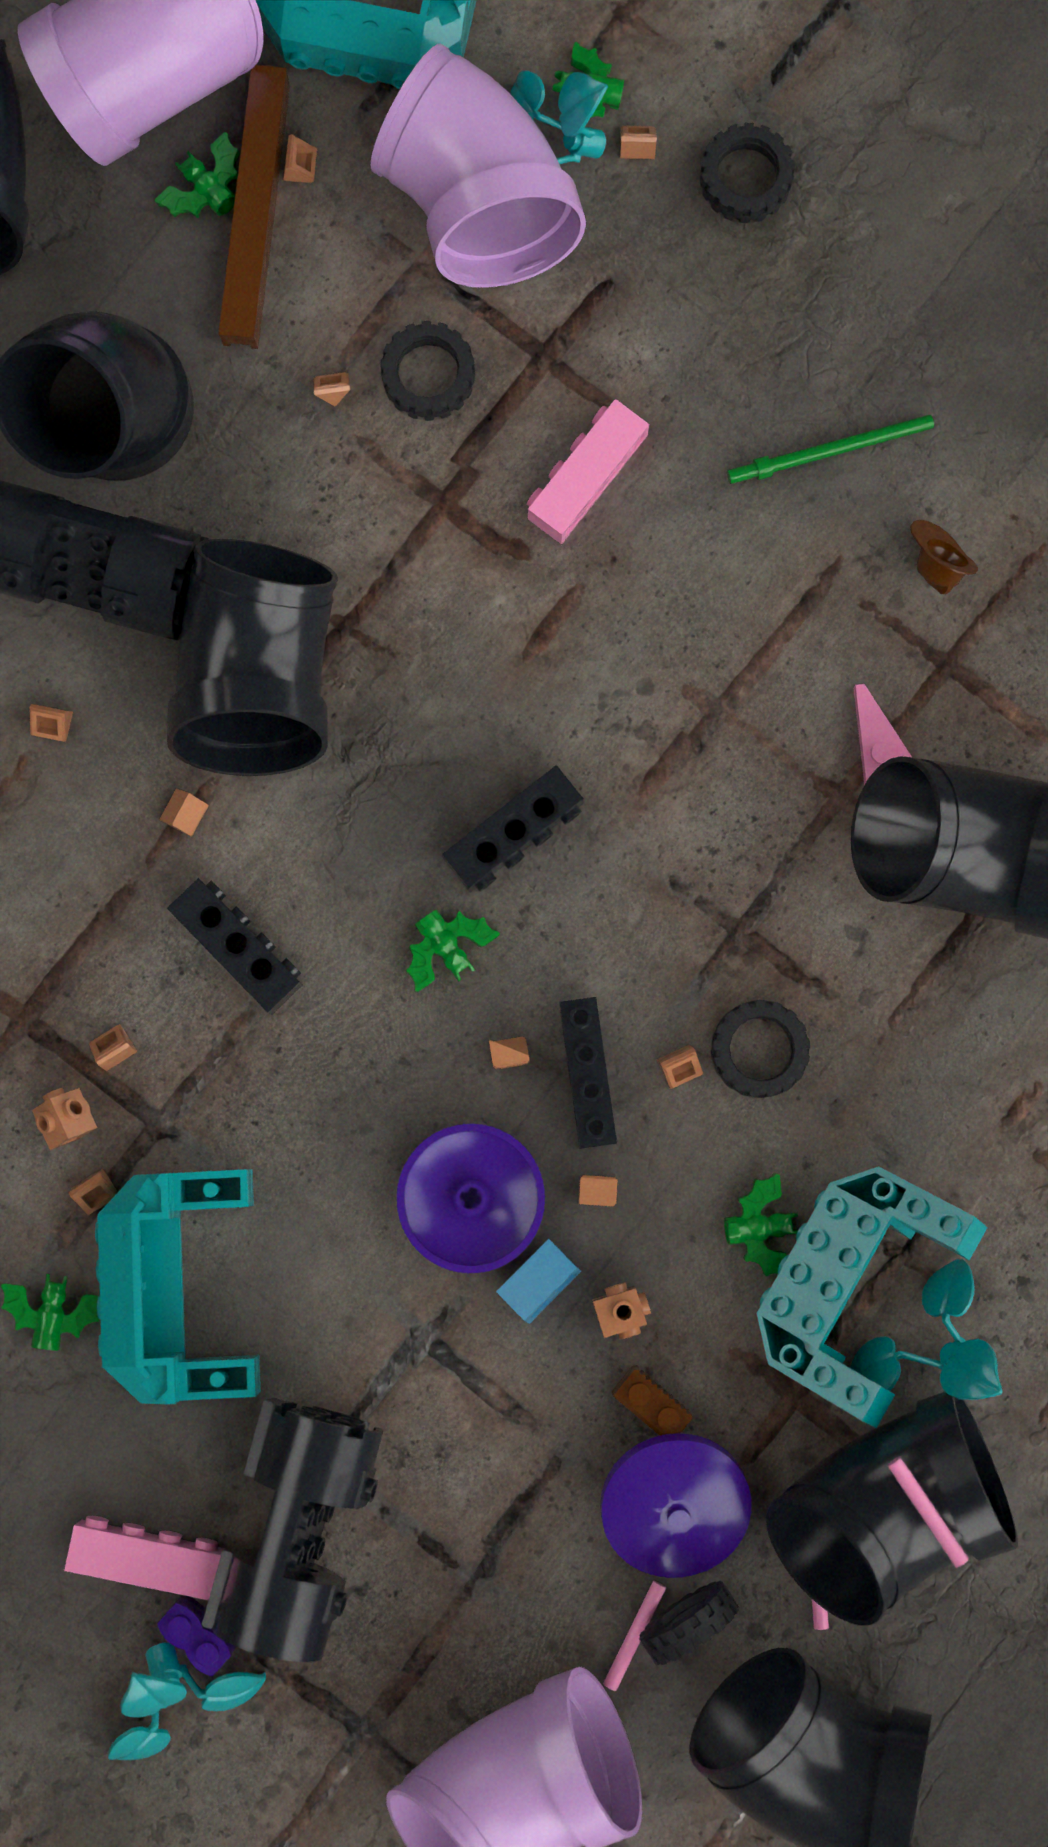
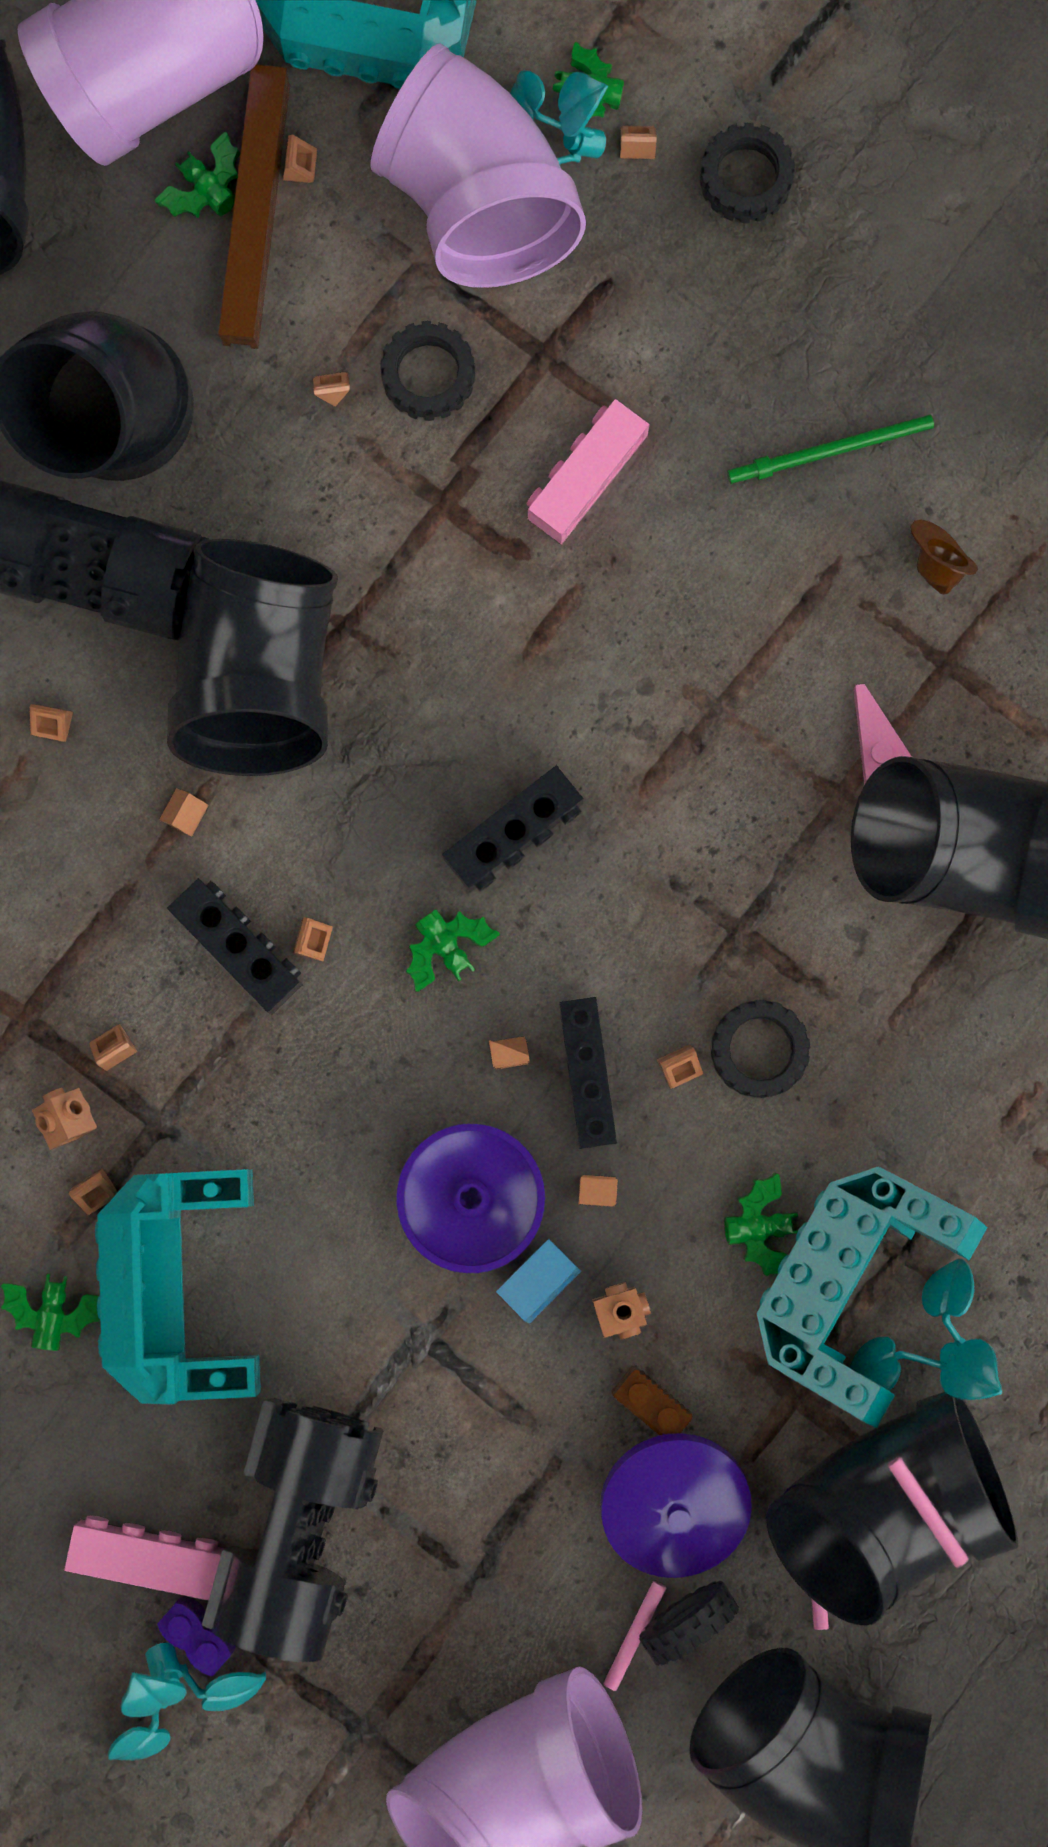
(312, 939): none -> nougat slope

